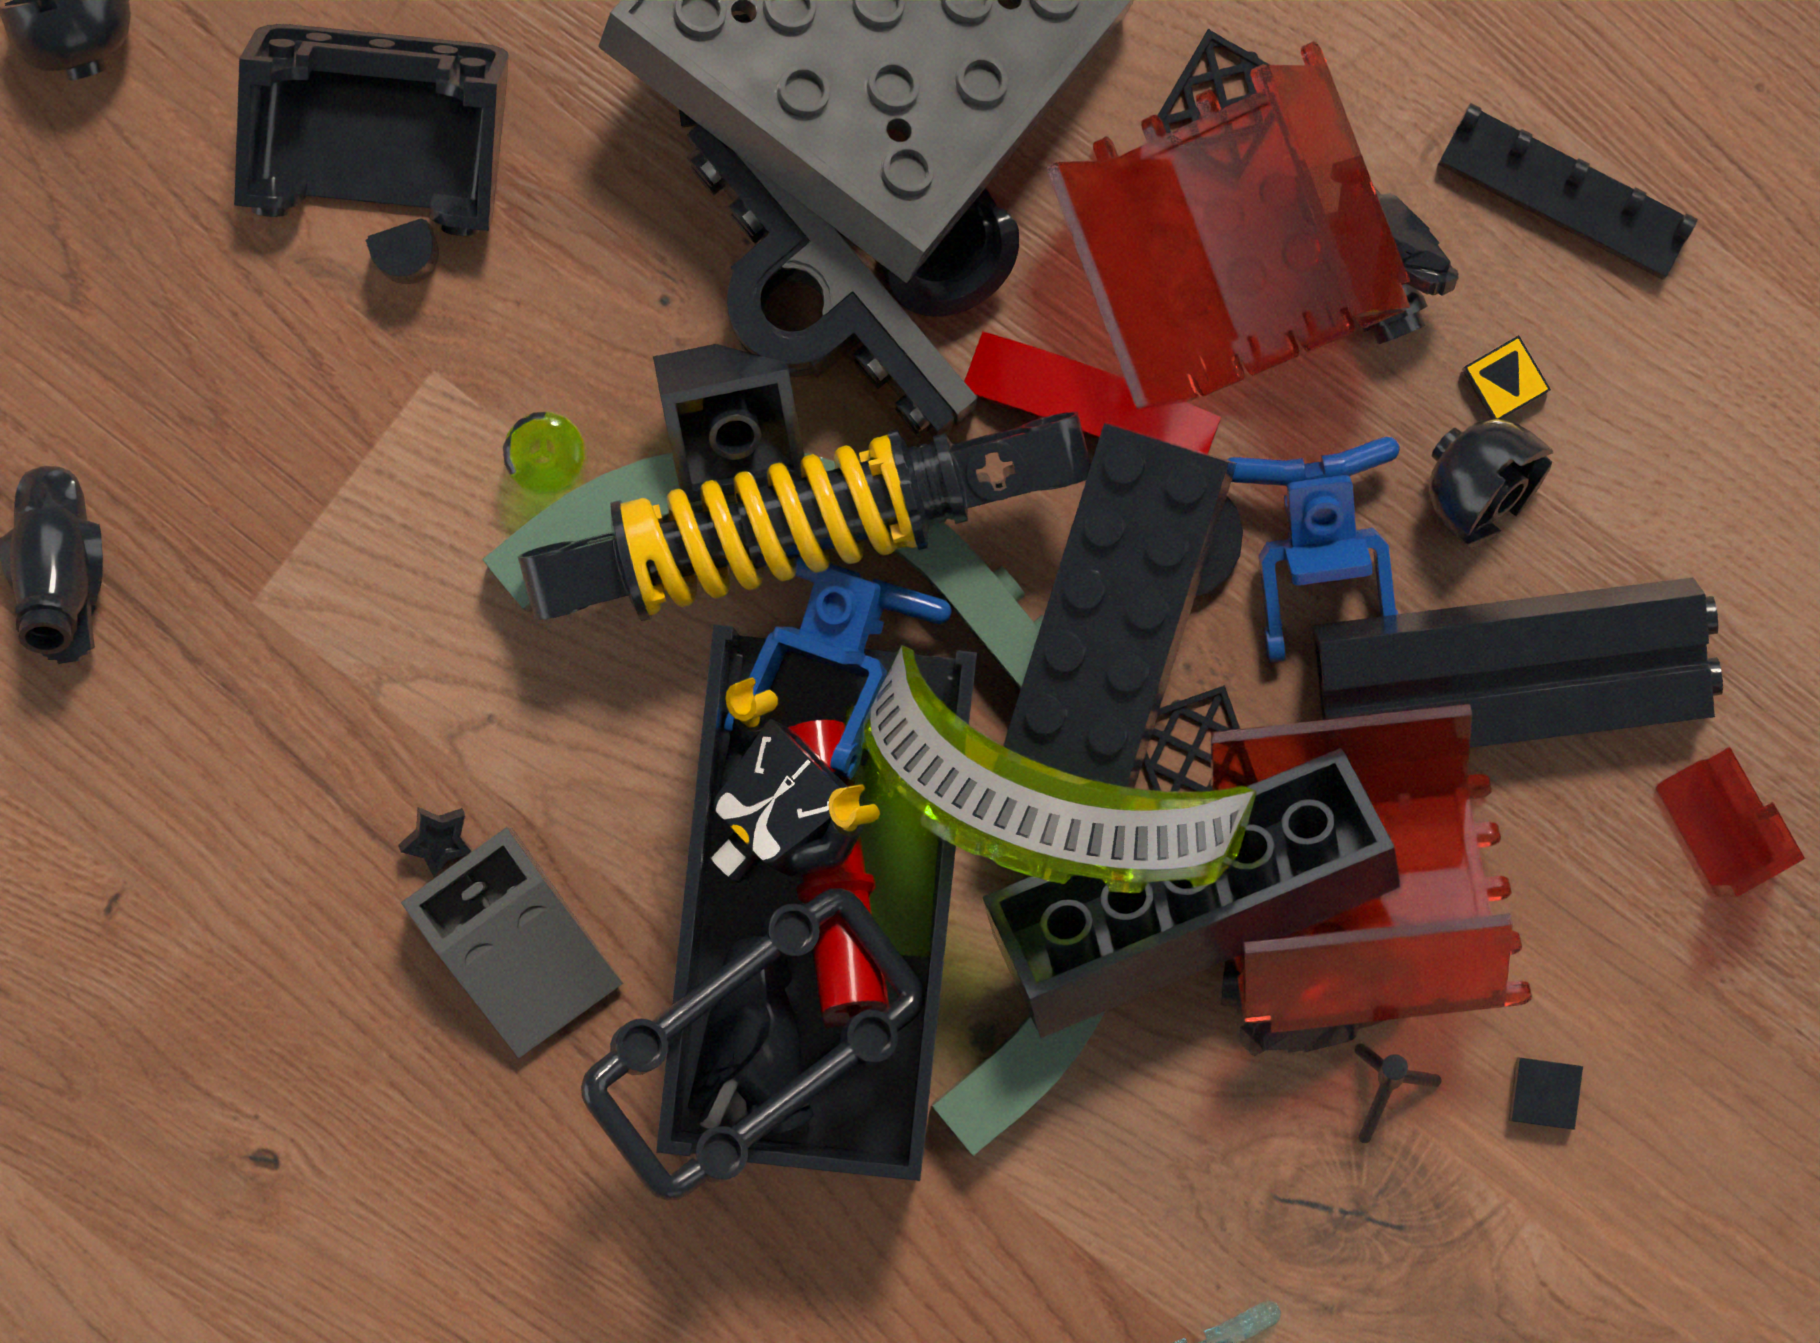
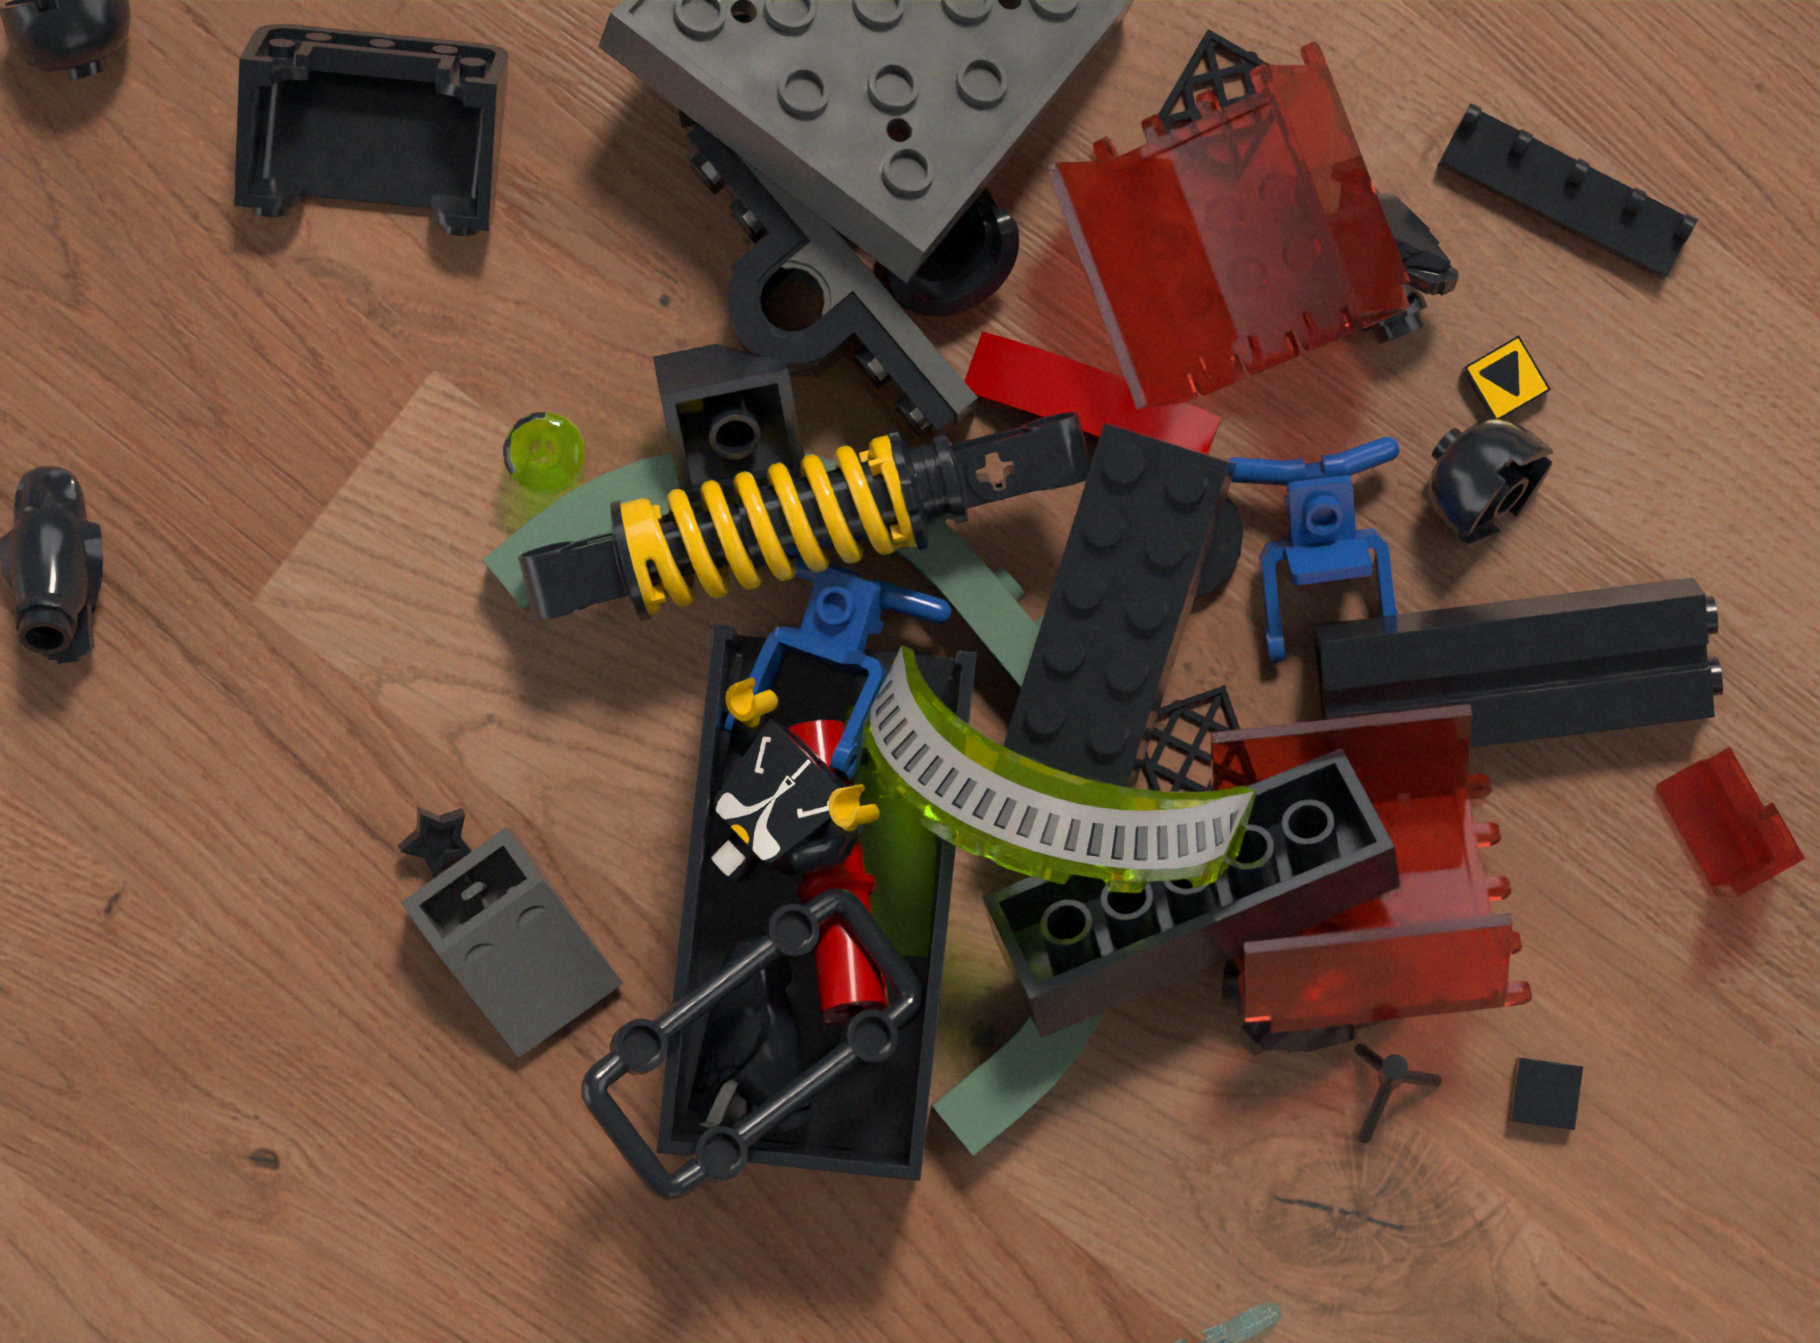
(405, 251): black brick -> none

